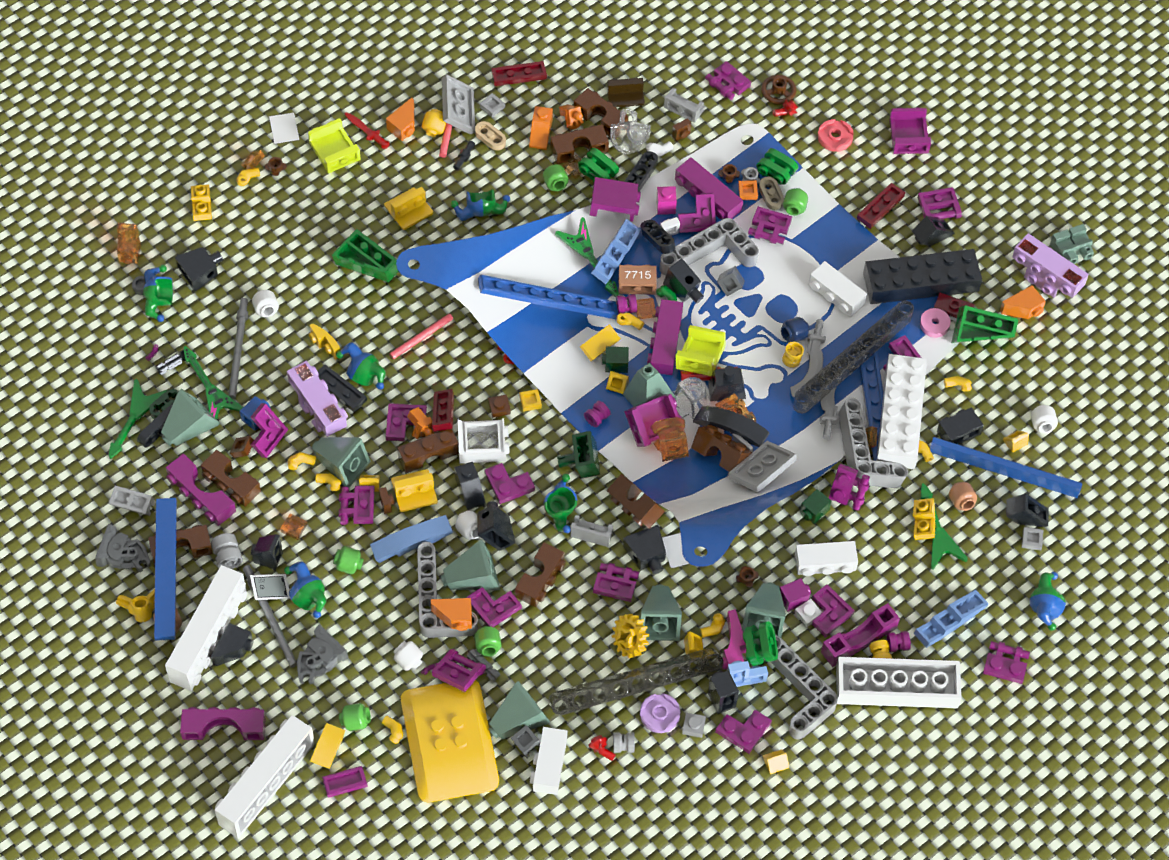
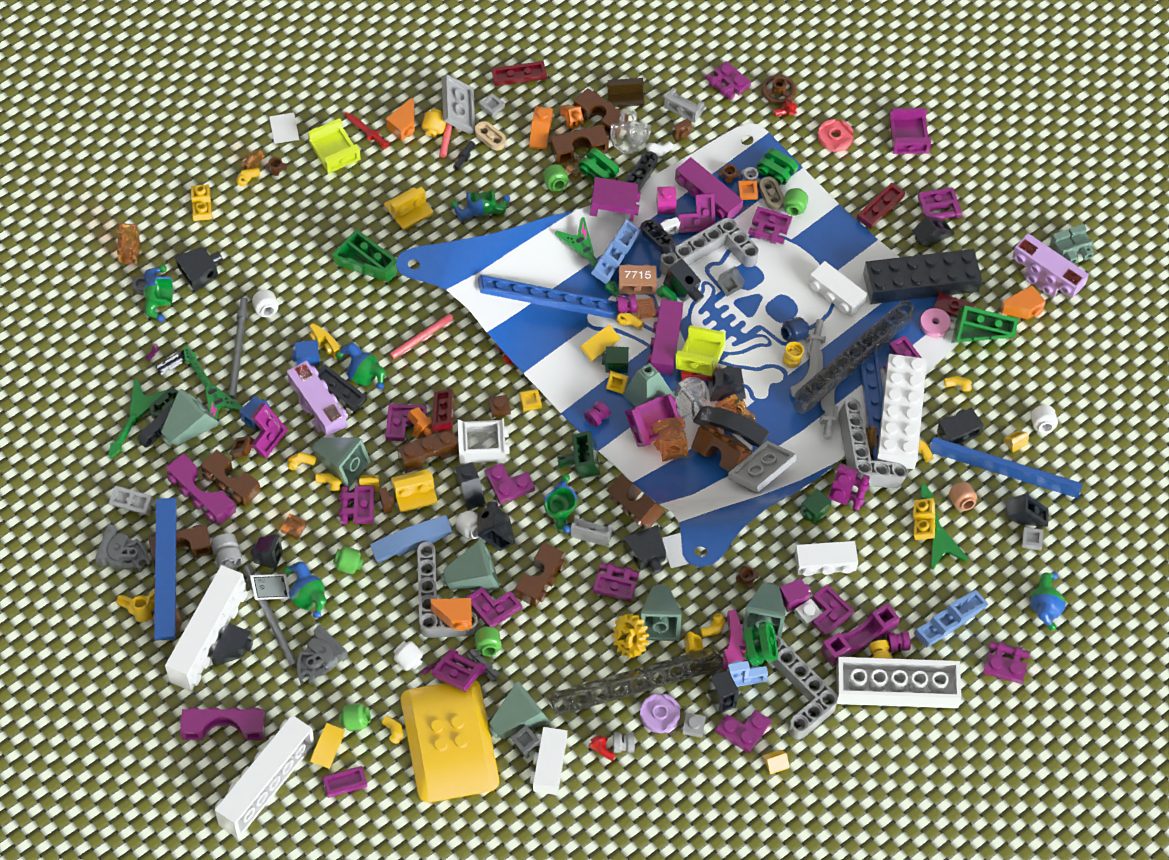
(307, 352): none -> blue brick

